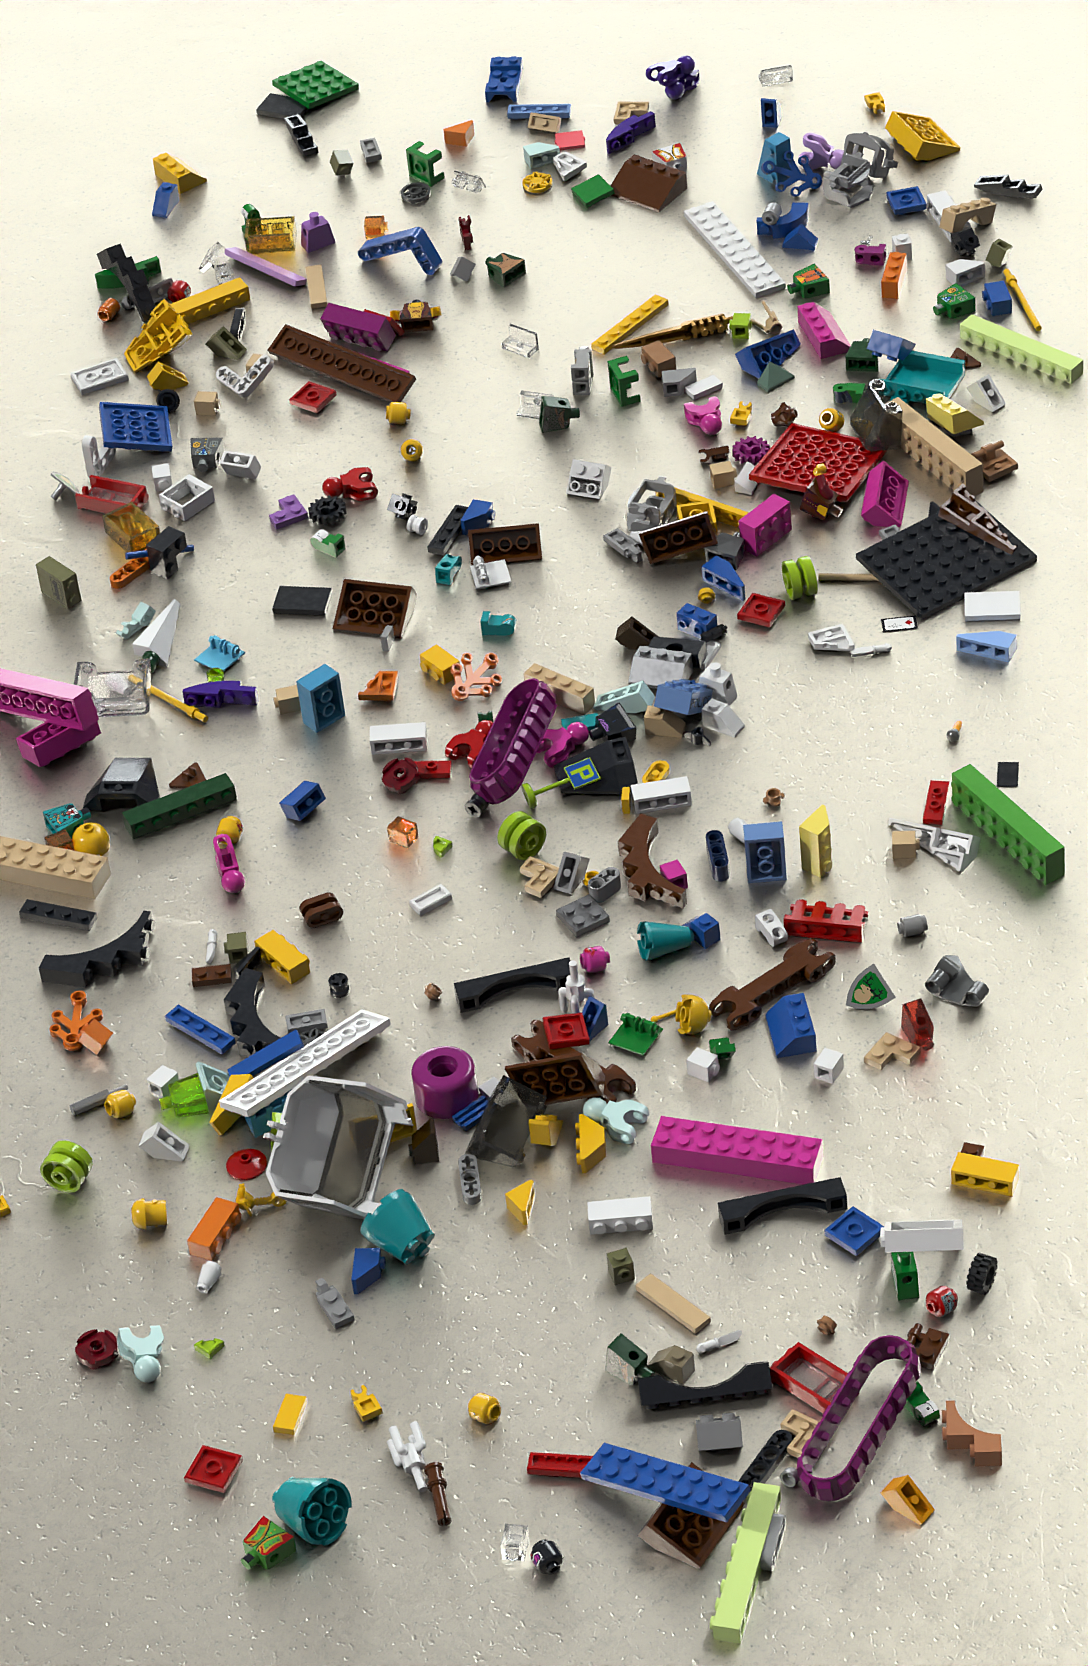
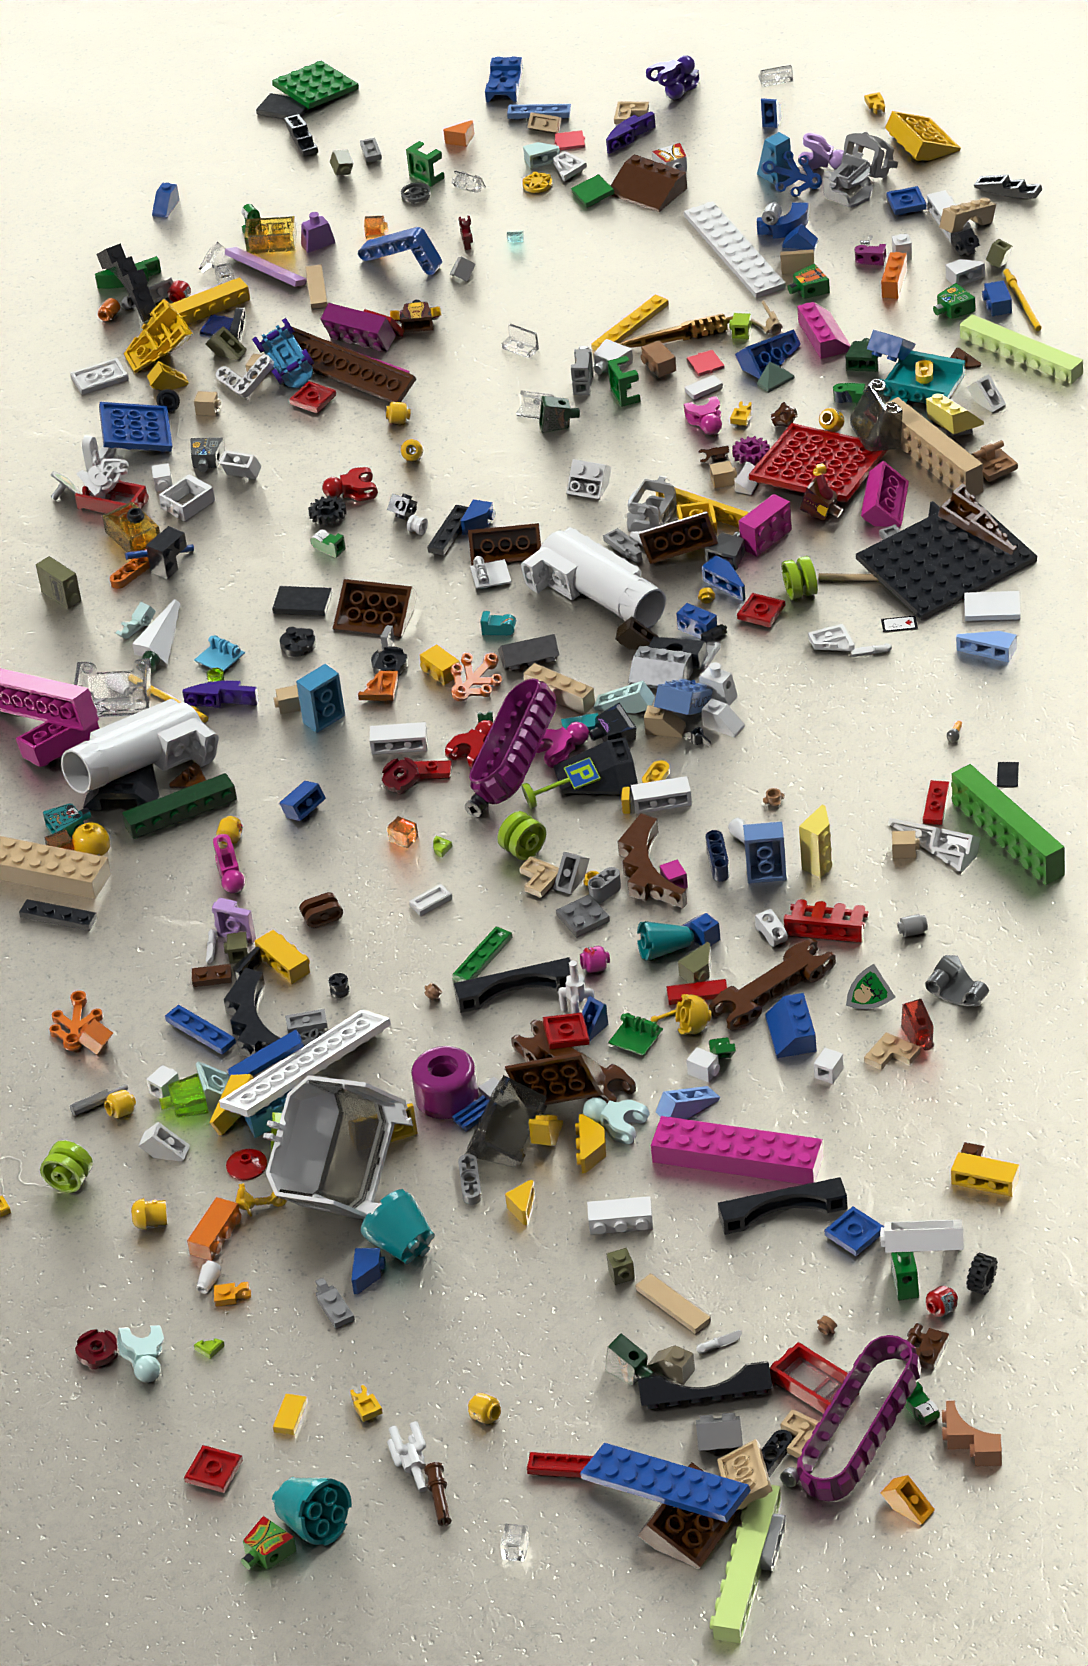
(103, 477): none -> white piece
(106, 960): black arch -> none
(135, 515): none -> black plate
(158, 735): none -> white piece
(177, 172): yellow slope -> none
(214, 323): none -> clear blue piece
(228, 1293): none -> light orange plate
(232, 919): none -> lavender plate
(291, 363): none -> dark azure piece
(291, 512): medium lavender plate -> none
(304, 637): none -> black plate
(381, 660): none -> black plate
(425, 1144): dark brown slope -> none
(447, 569): teal leg -> none
(482, 955): none -> green tile
(505, 268): dark green torso -> none
(515, 236): none -> clear light blue slope
(529, 652): none -> flat silver slope
(546, 1556): black head -> none
(581, 566): none -> white piece
(610, 350): none -> white torso
(676, 380): light grey slope -> none
(686, 1102): none -> light blue slope
(696, 965): none -> olive slope
(705, 362): none -> coral piece
(706, 990): none -> red tile
(748, 1467): none -> tan plate
(796, 260): none -> tan slope
(924, 371): none -> yellow plate

